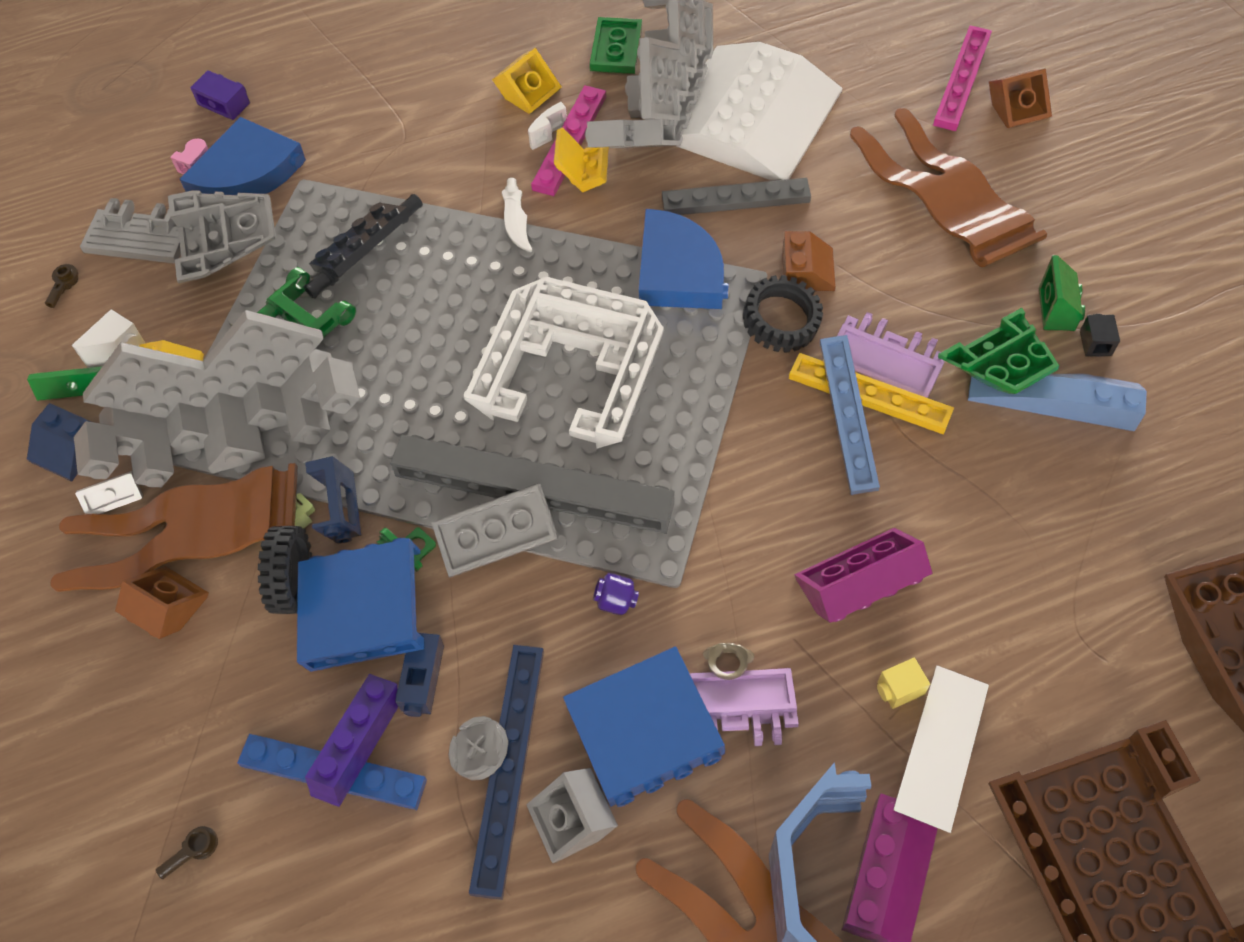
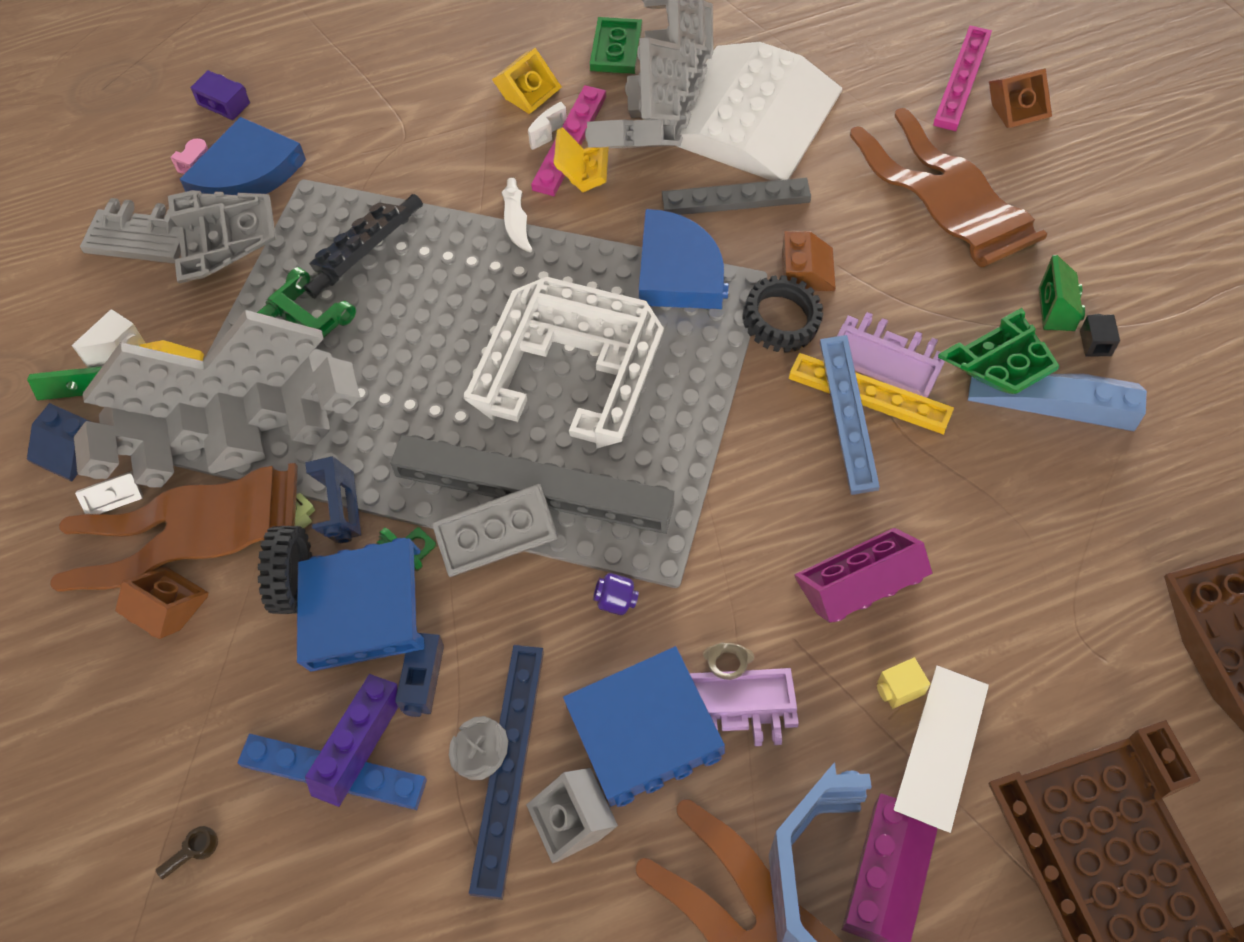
(64, 277): dark brown plate -> none

